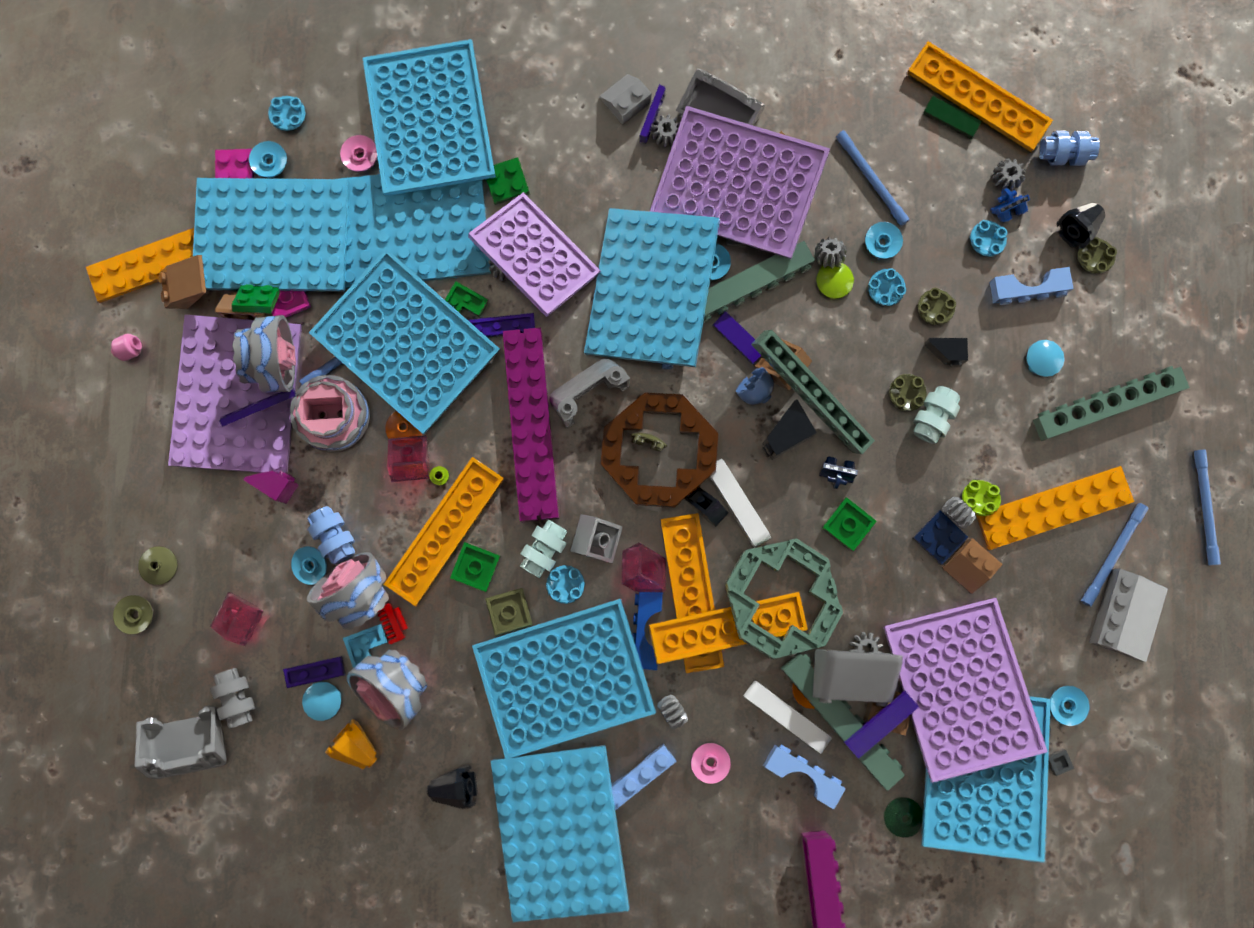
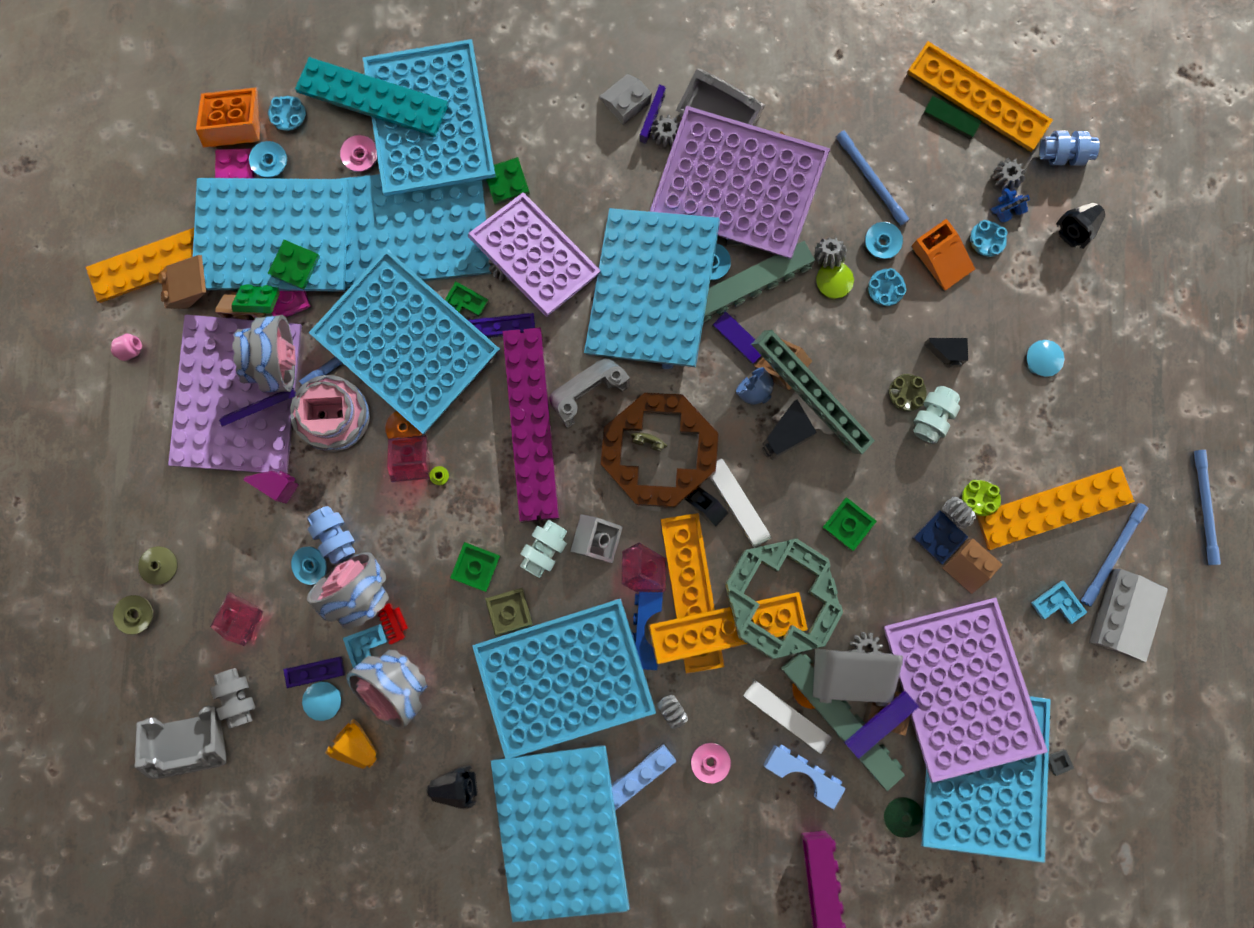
(228, 117): none -> orange slope
(293, 264): none -> green plate
(372, 96): none -> teal plate
(443, 531): light orange plate -> none
(565, 584): medium azure dish -> none
(838, 474): dark blue hips -> none
(936, 307): olive dish -> none
(944, 254): none -> orange slope
(1009, 289): light blue arch -> none
(1059, 598): none -> medium azure plate
(1078, 706): medium azure dish -> none
(1097, 256): olive dish -> none
(1174, 382): sand green brick -> none

